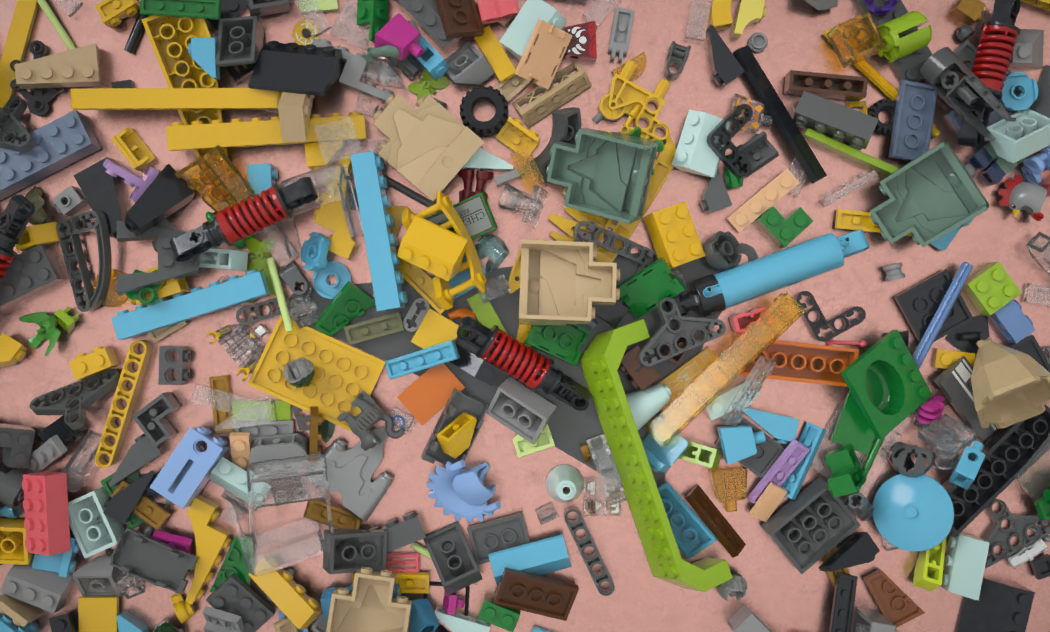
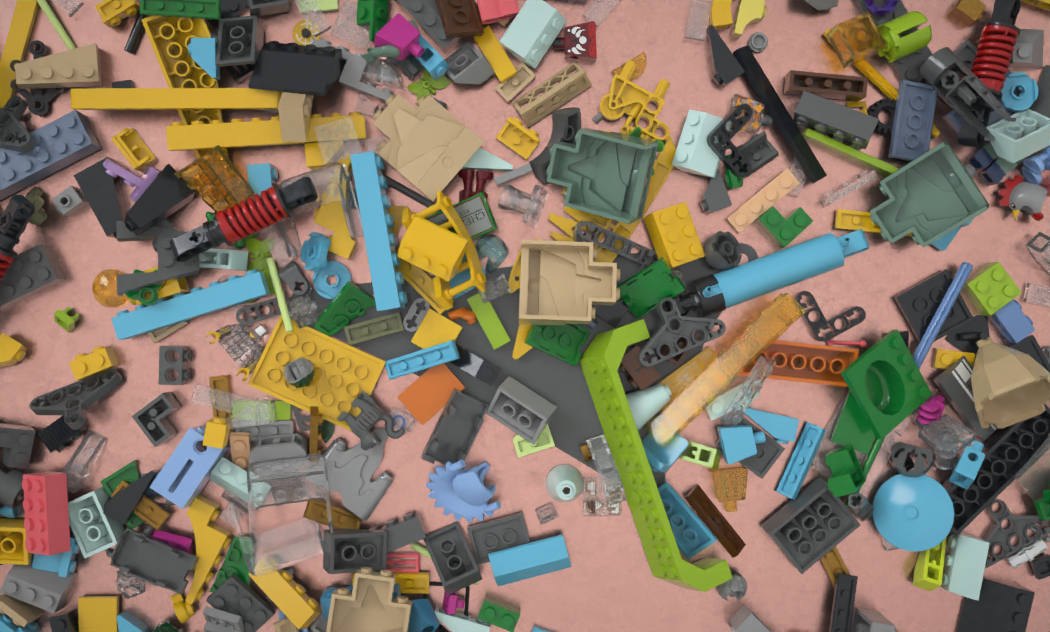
(37, 235): yellow slope -> none
(47, 329): bright green animal -> none
(47, 454): light grey plate -> none
(93, 299): dark grey beam -> none
(97, 578): light grey slope -> none
(117, 410): yellow beam -> none
(137, 457): dark grey slope -> none
(216, 432): none -> yellow brick
(457, 435): yellow slope -> none
(484, 94): black tyre -> none
(522, 362): piece -> none
(527, 168): clear yellow plate -> none
(535, 594): reddish brown plate -> none
(543, 54): light nougat piece -> none
(592, 559): dark grey beam -> none
(621, 32): light grey hinge -> none
(677, 57): dark grey piece -> none
(741, 320): coral brick -> none
(768, 502): light nougat tile -> none
(781, 468): lavender tile -> none
(855, 551): black slope -> none
(891, 599): dark orange wing -> none
(893, 272): light grey wheel -> none
(965, 32): dark grey hinge -> none

